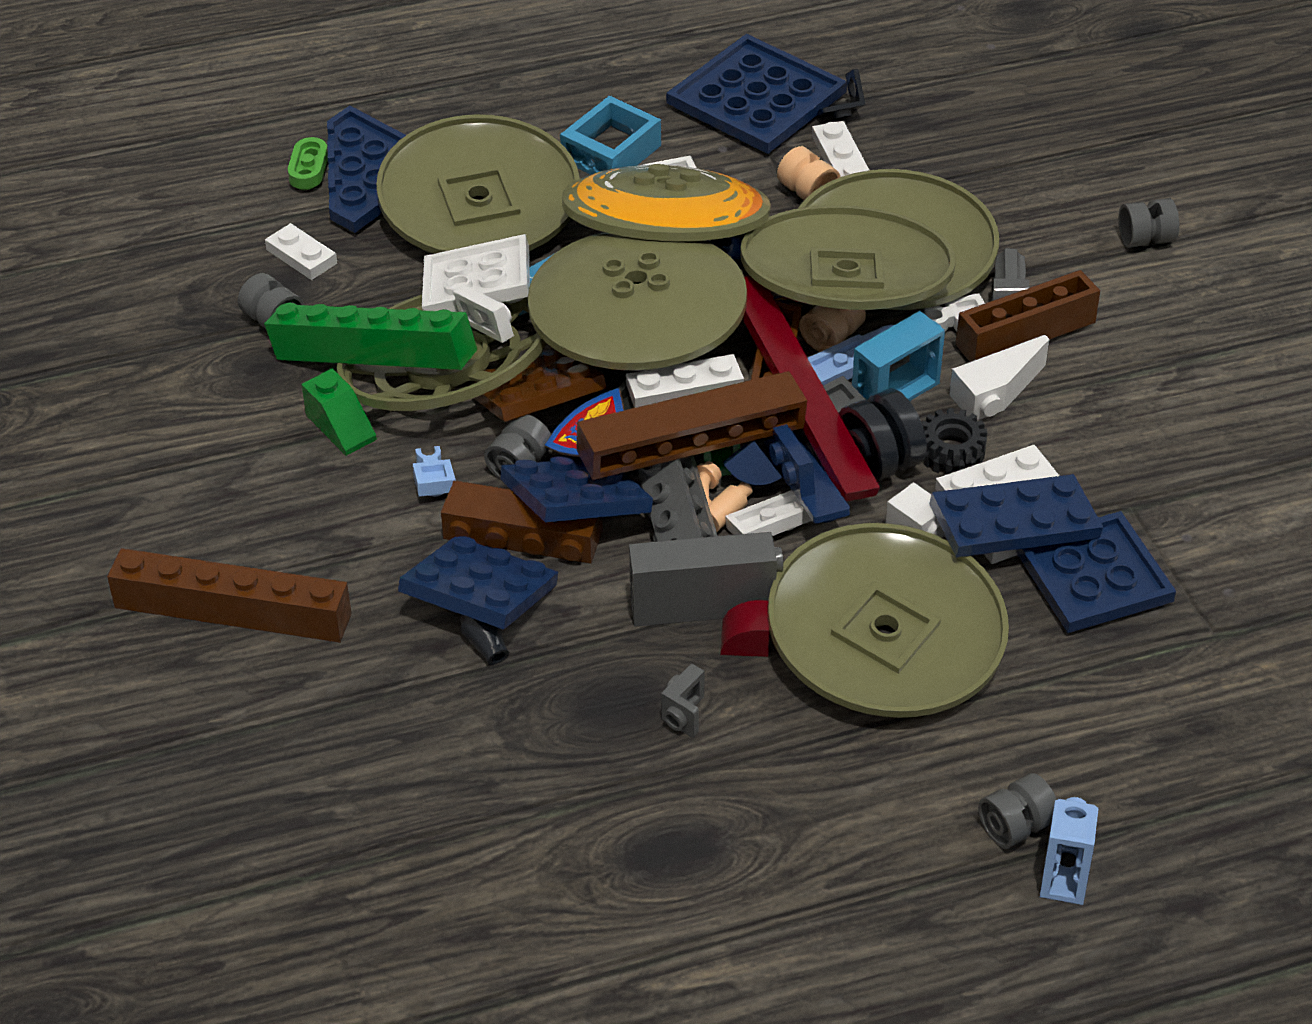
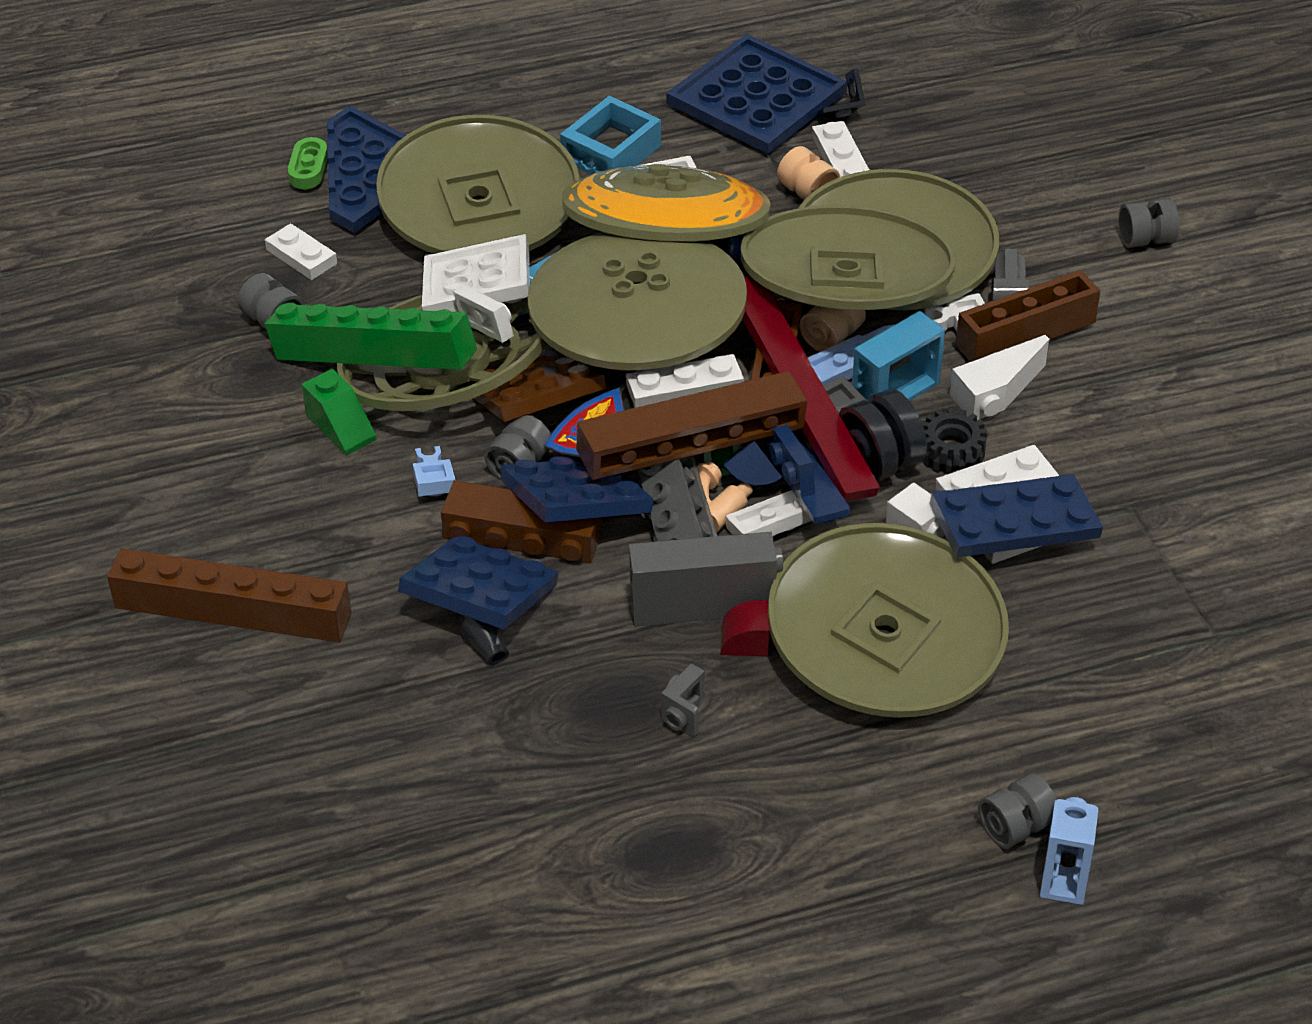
(1098, 577): dark blue plate -> none

